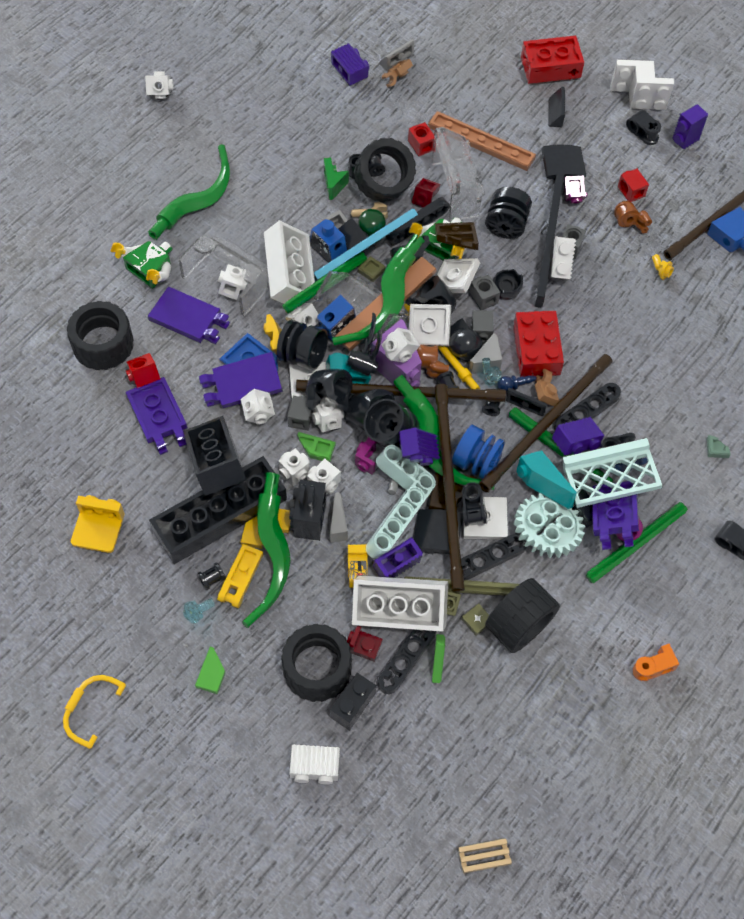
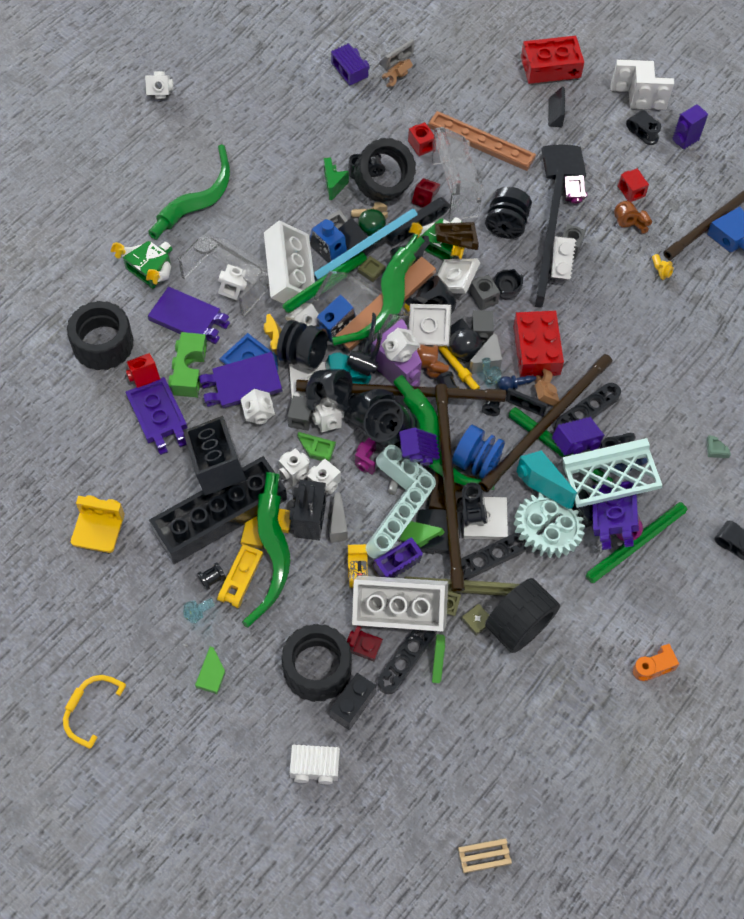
(189, 349): none -> bright green arch
(420, 533): none -> bright green tile

